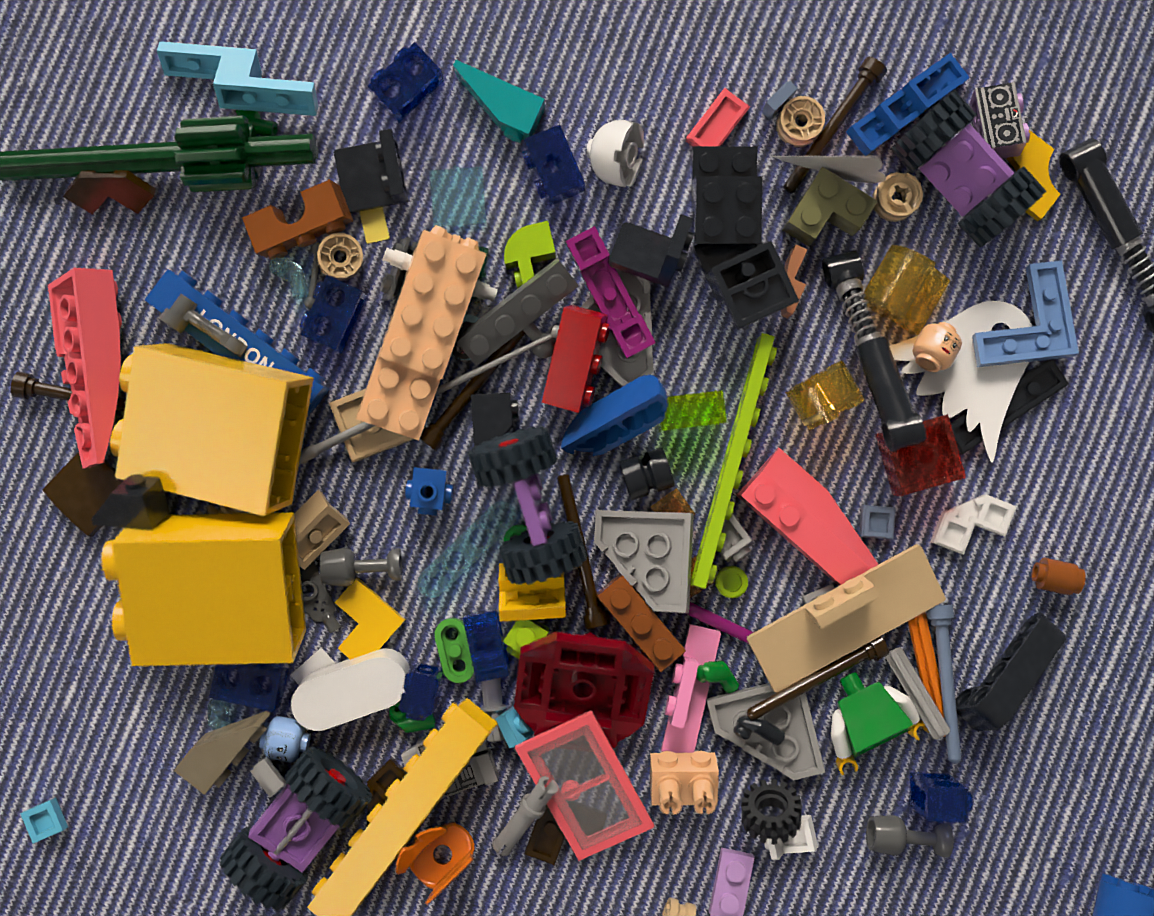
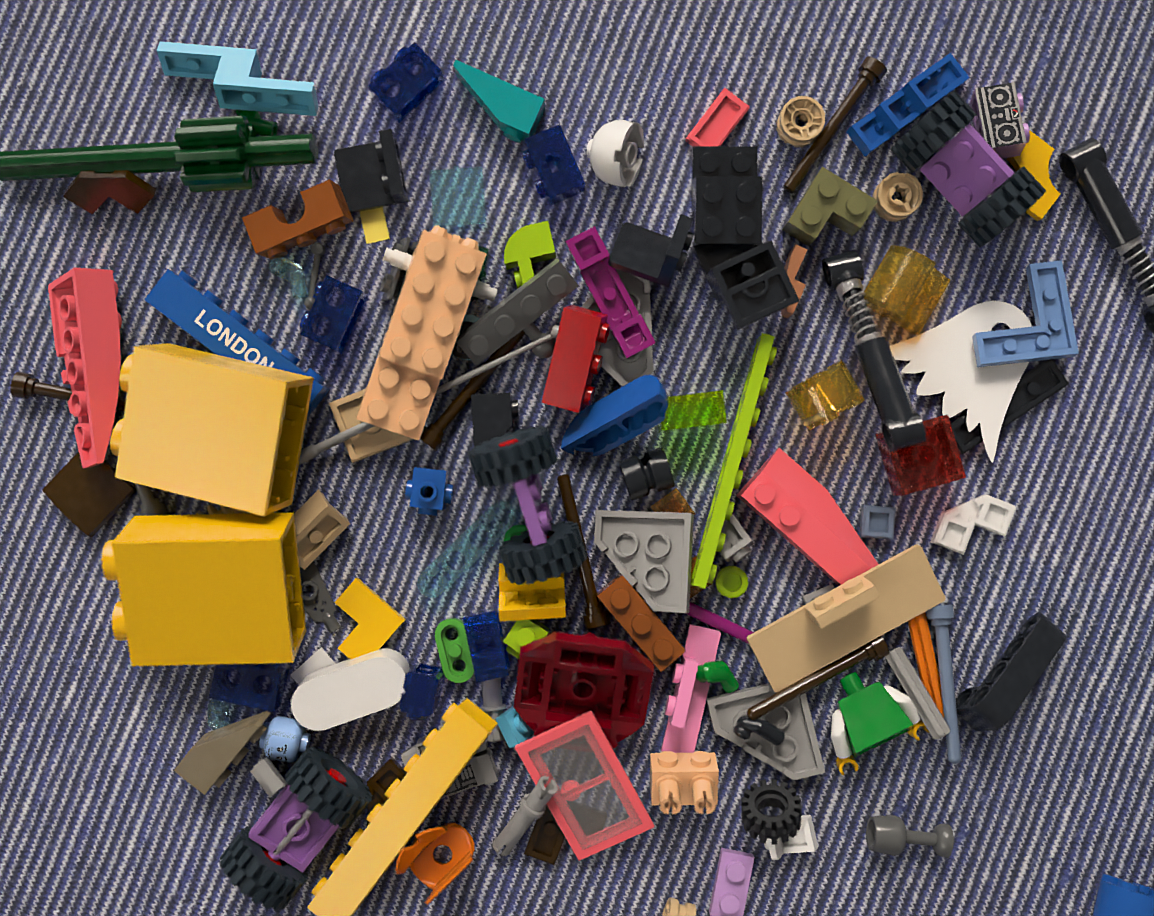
(44, 820): medium azure plate -> none
(134, 504): black slope -> none
(183, 313): dark grey brick -> none
(340, 566): dark grey piece -> none
(348, 246): tan wheel -> none
(410, 725): green arm -> none
(779, 99): sand blue tile -> none
(846, 167): white sticker -> none
(937, 347): light nougat head -> none
(939, 797): clear blue brick -> none
(1058, 576): dark orange brick -> none

